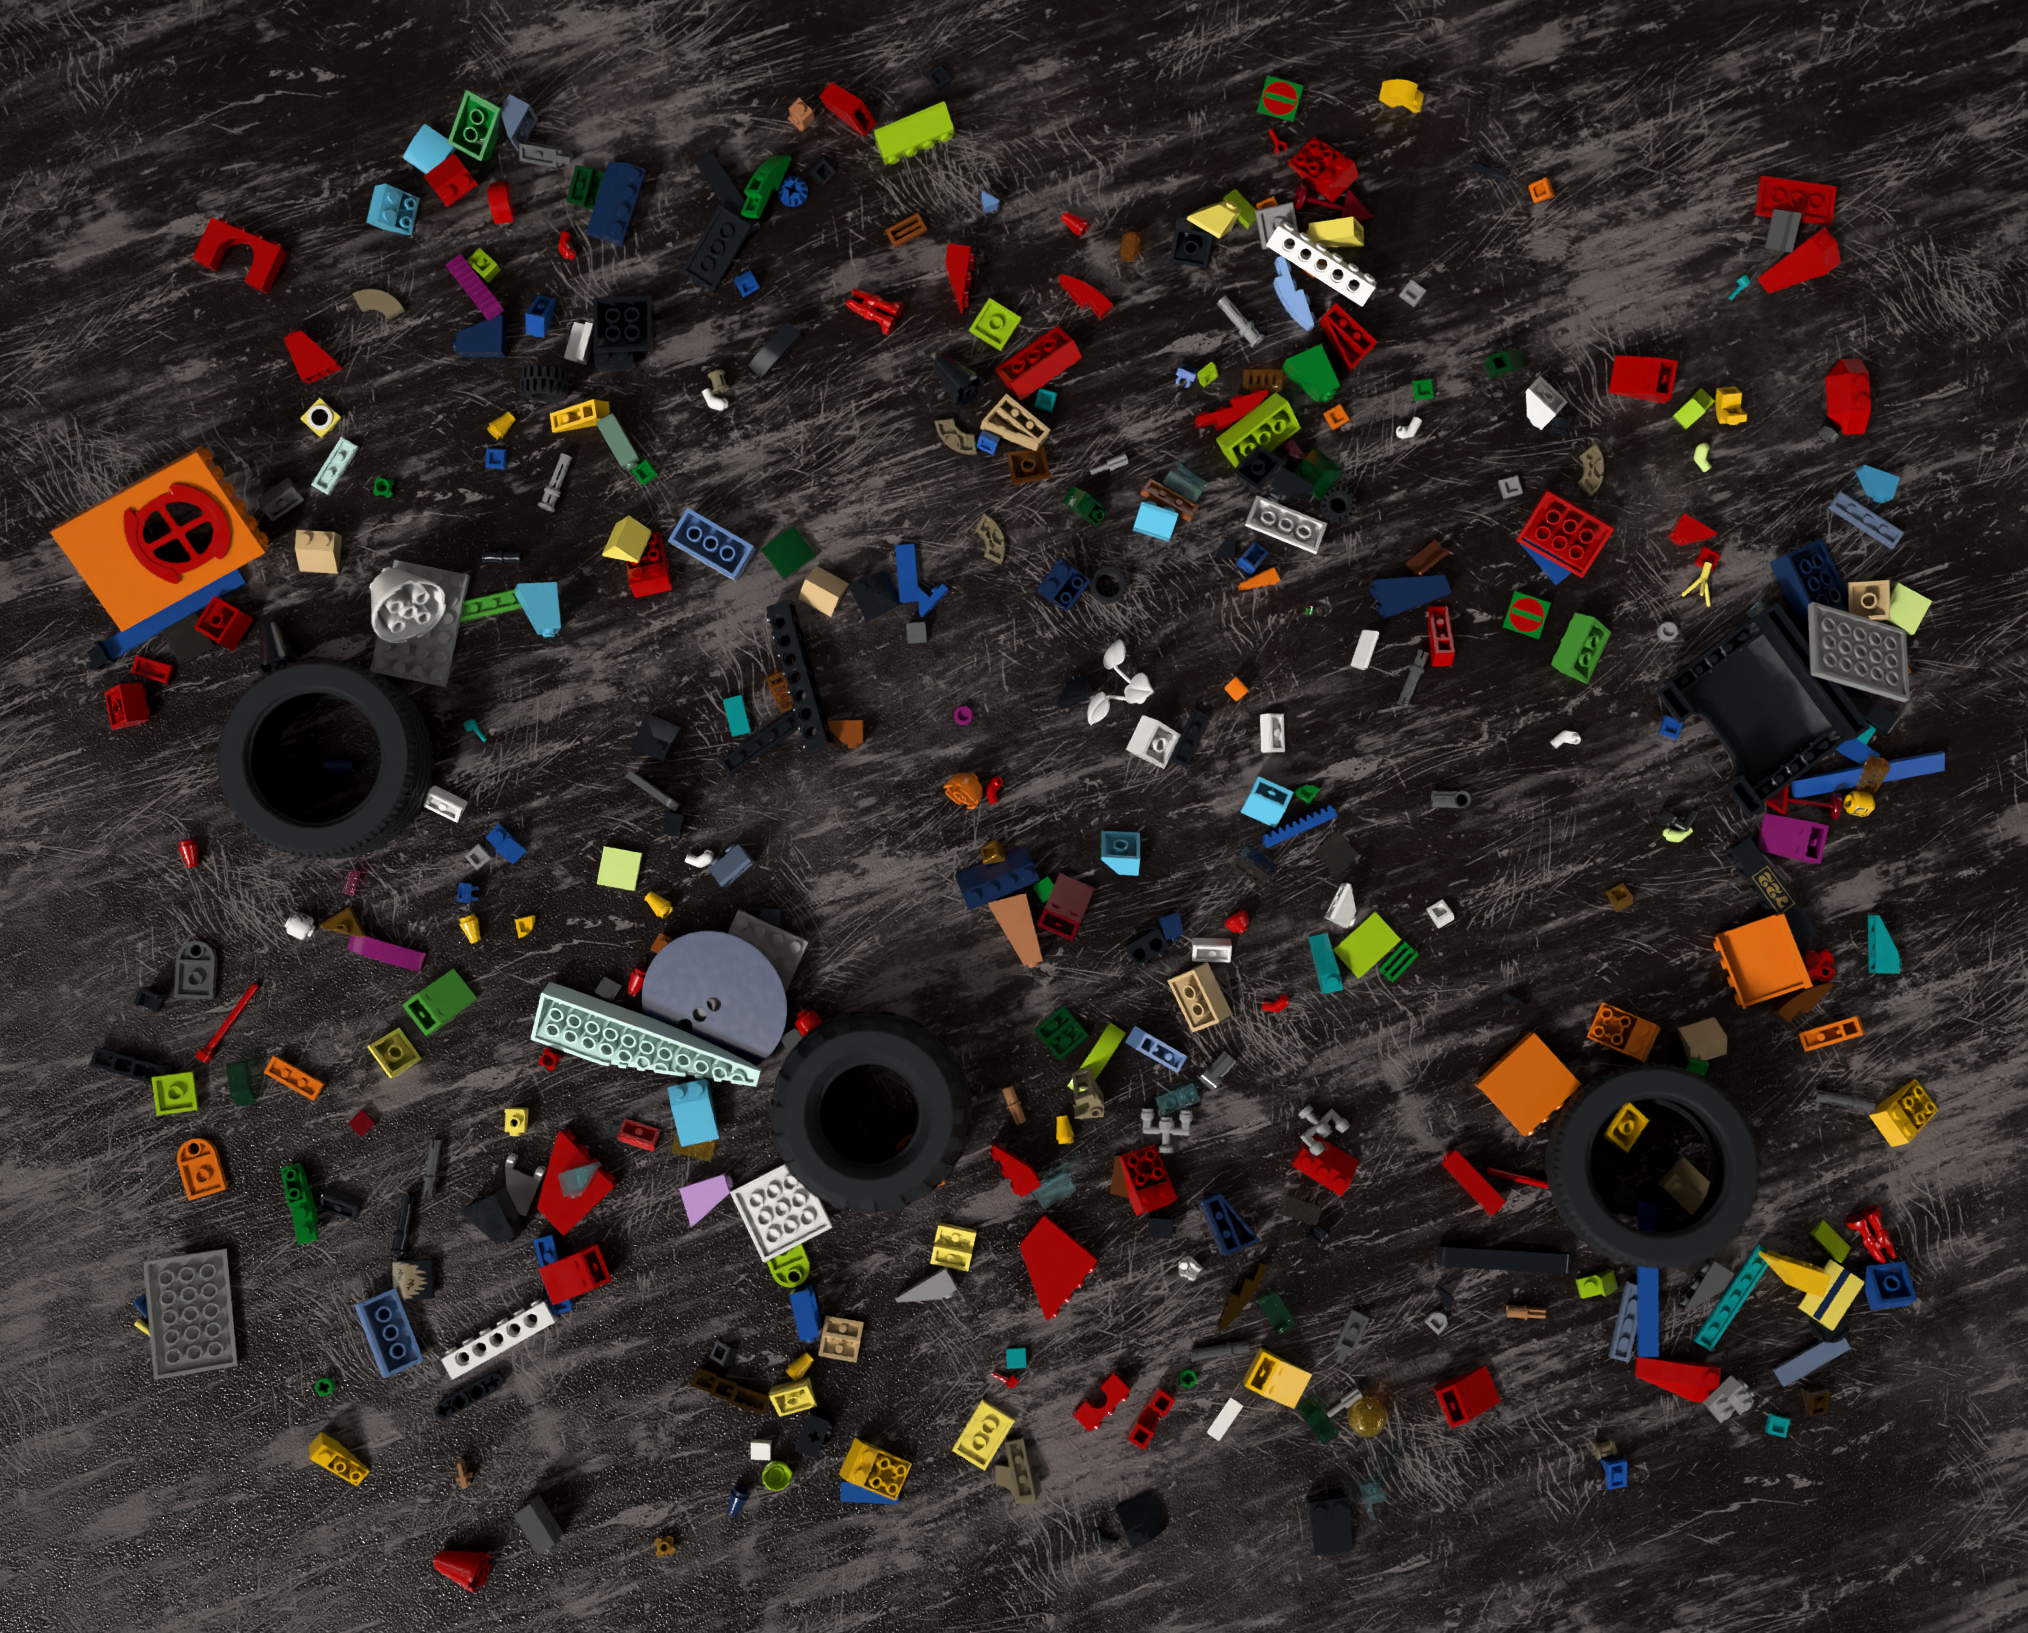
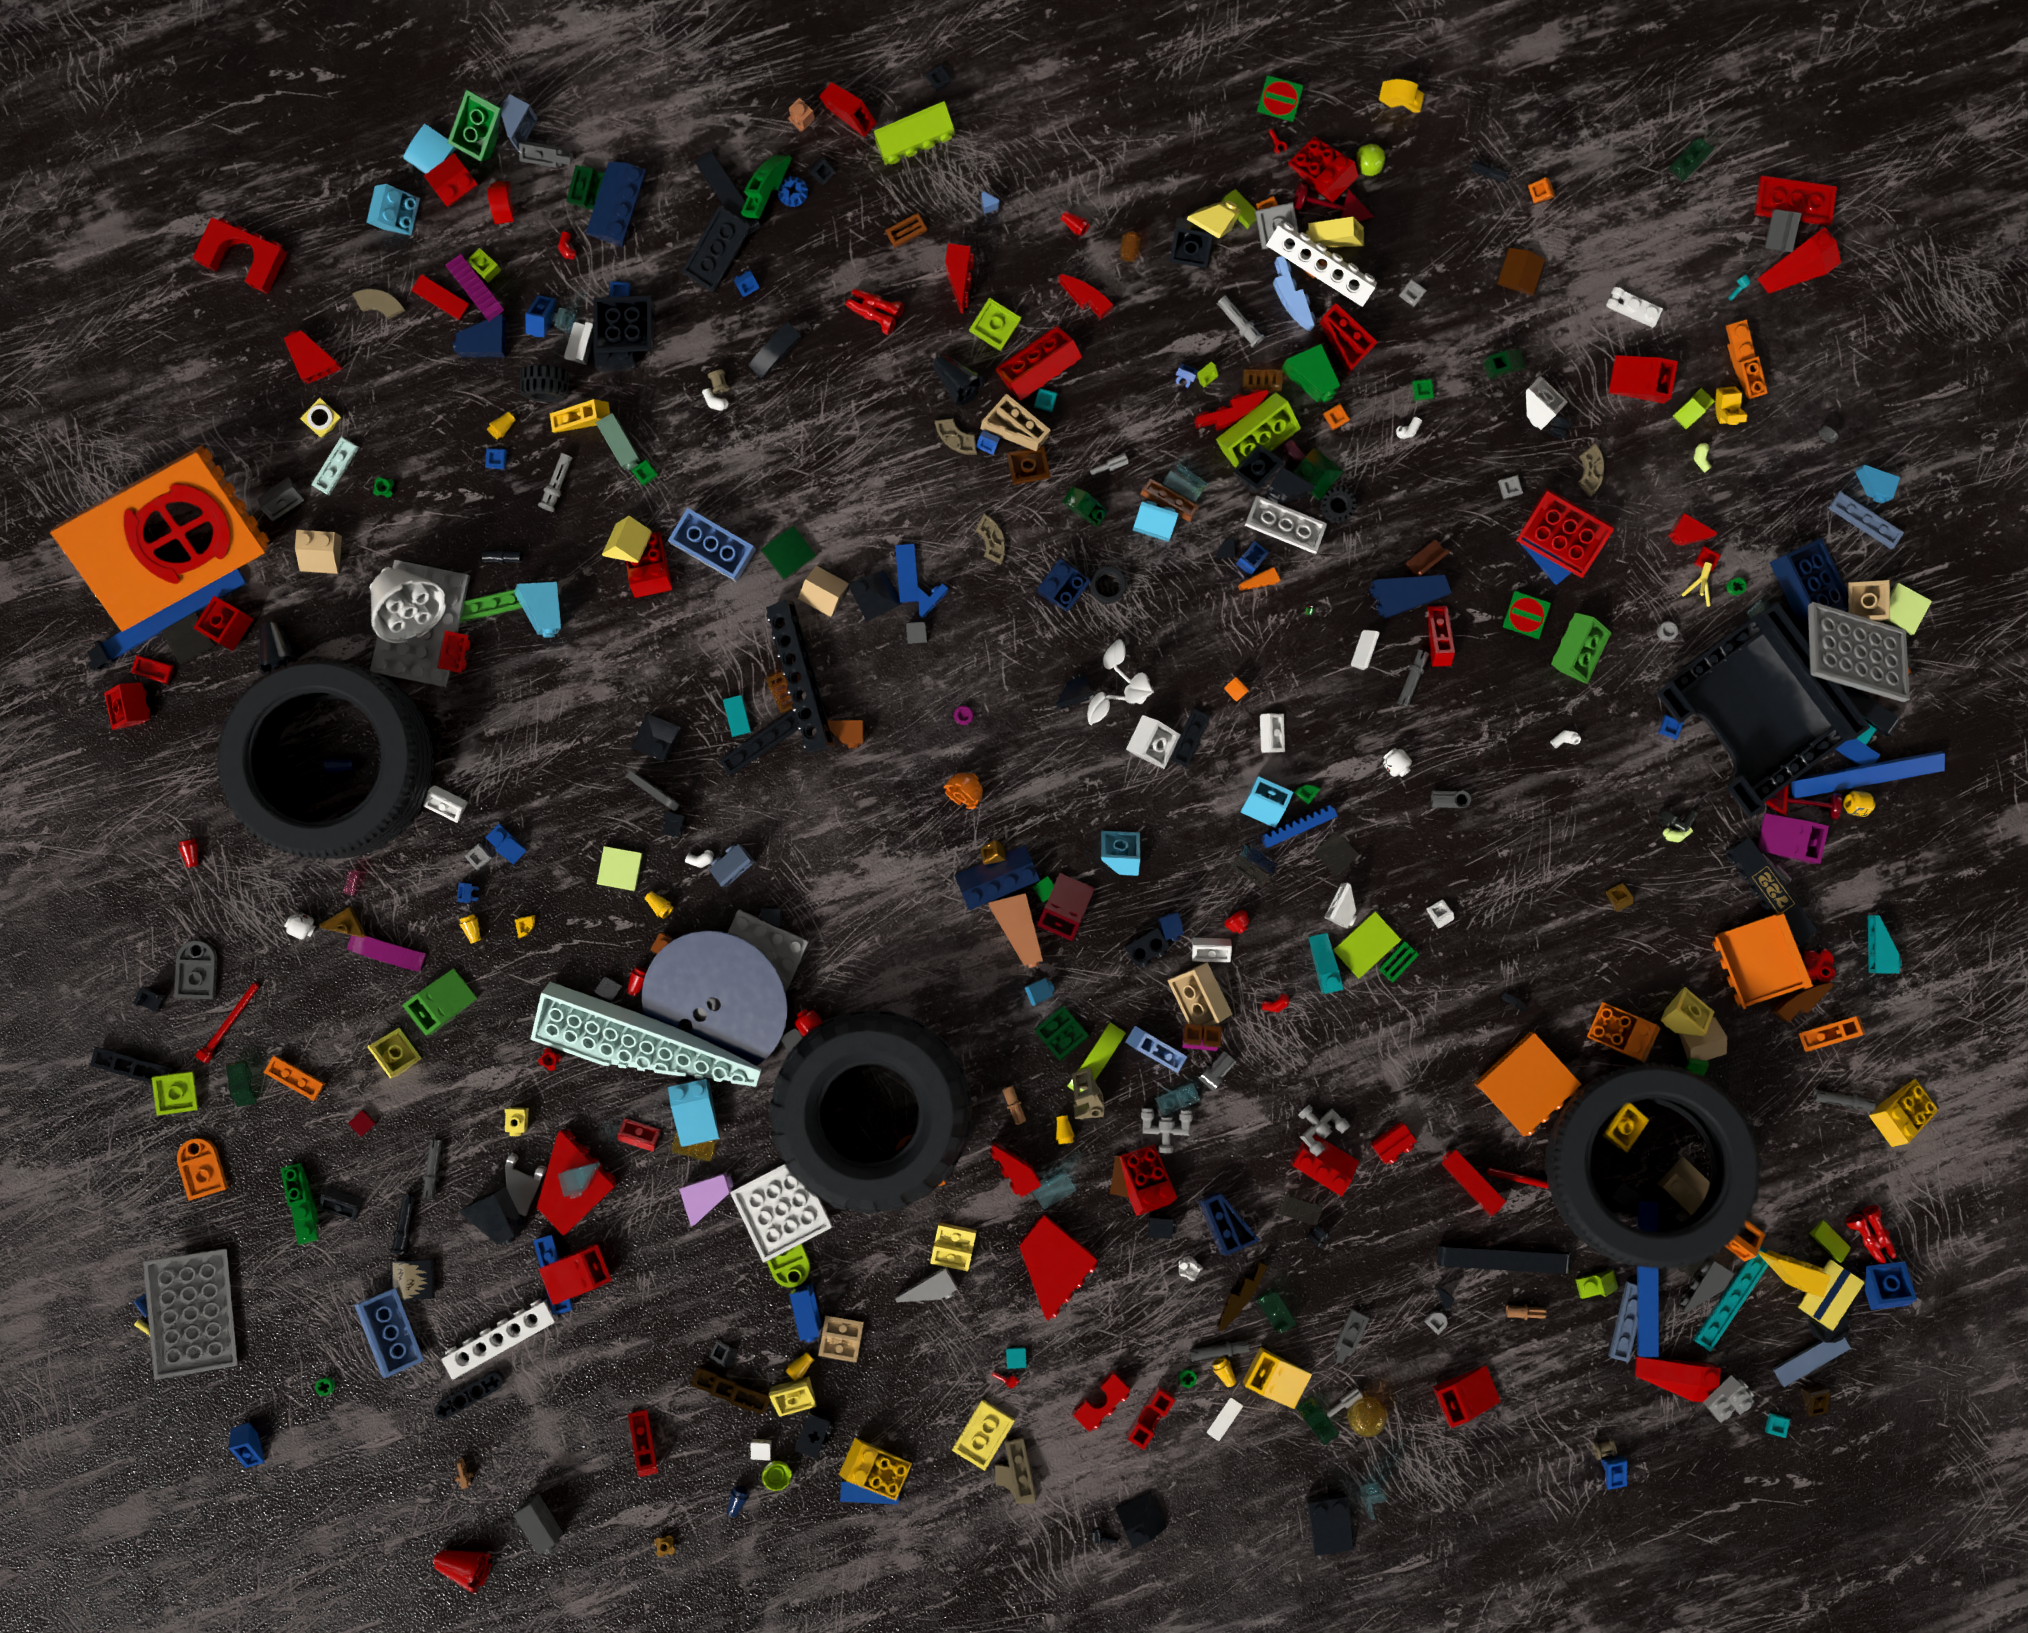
(246, 1445): none -> blue slope
(337, 1459): yellow slope -> none
(440, 297): none -> red tile
(453, 652): none -> red bracket
(472, 725): teal hand -> none
(563, 320): none -> clear light blue tile
(619, 289): none -> blue tile
(642, 1443): none -> red slope
(991, 789): red arm -> none
(1039, 991): none -> dark azure slope
(1204, 1039): none -> reddish brown hips
(1223, 1369): none -> yellow cone
(1370, 159): none -> lime hair
(1393, 1143): none -> red brick
(1397, 762): none -> white head
(1521, 270): none -> reddish brown slope
(1634, 307): none -> white plate
(1687, 1014): none -> light yellow slope
(1690, 159): none -> clear green hinge
(1729, 586): none -> green bush
(1742, 1248): none -> orange tile
(1744, 360): none -> orange slope
(1848, 396): red wedge -> none
(1873, 765): clear orange slope -> none

